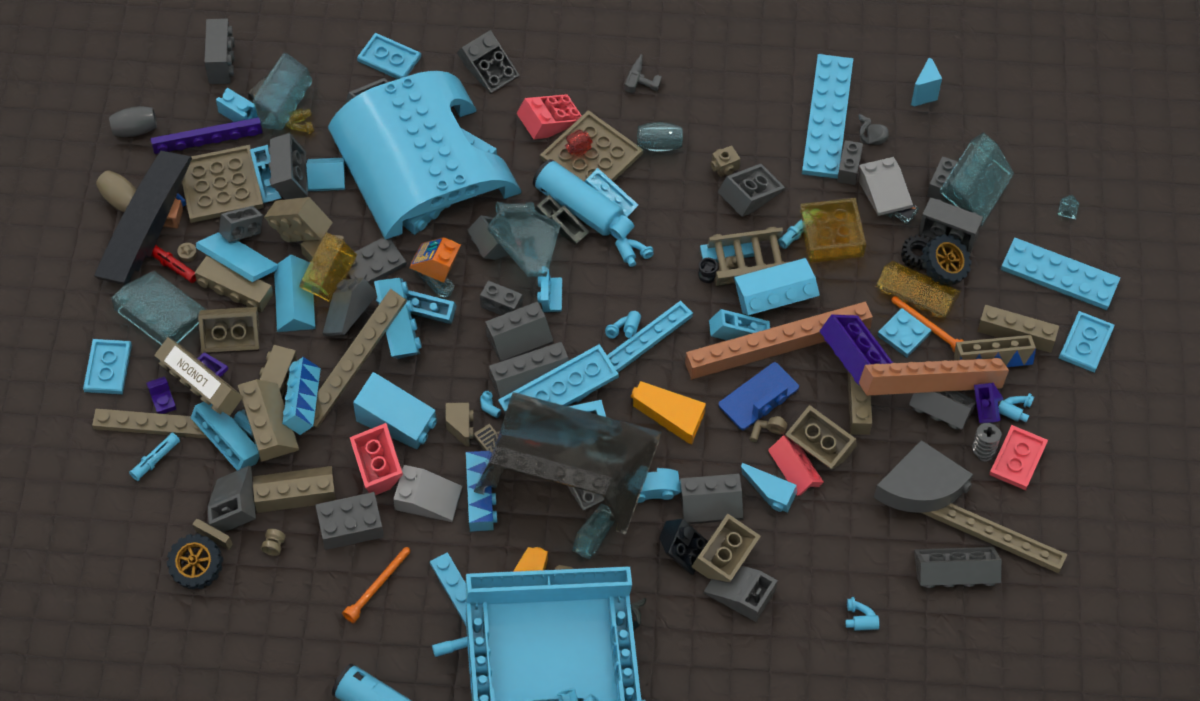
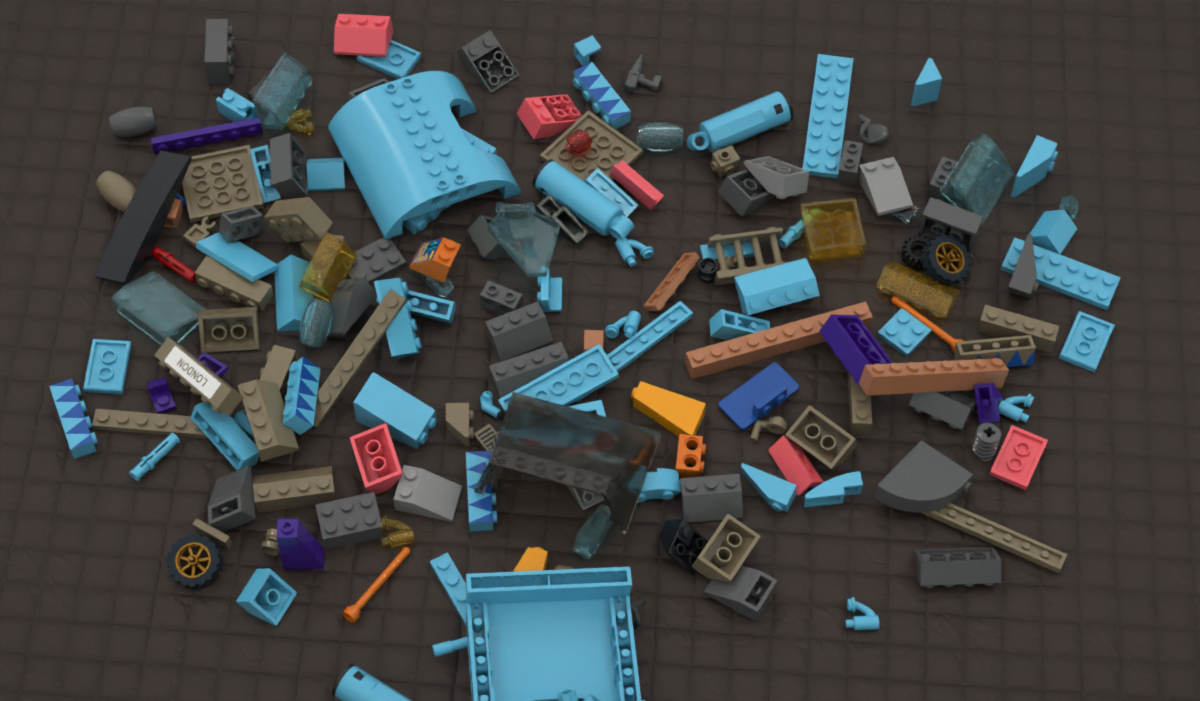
(73, 419): none -> medium azure brick
(187, 252): dark tan tile -> none
(200, 232): none -> dark tan plate
(266, 596): none -> medium azure slope
(298, 546): none -> dark purple slope
(316, 322): none -> clear light blue piece
(362, 35): none -> coral slope
(396, 538): none -> clear yellow plant
(585, 48): none -> medium azure panel
(593, 338): none -> nougat brick
(601, 96): none -> medium azure brick
(636, 185): none -> coral panel
(671, 282): none -> nougat plate
(686, 456): none -> orange brick
(743, 122): none -> medium azure piece
(778, 176): none -> light grey slope
(834, 490): none -> medium azure slope
(1025, 276): none -> dark grey slope
(1036, 165): none -> medium azure slope
(1053, 231): none -> medium azure slope

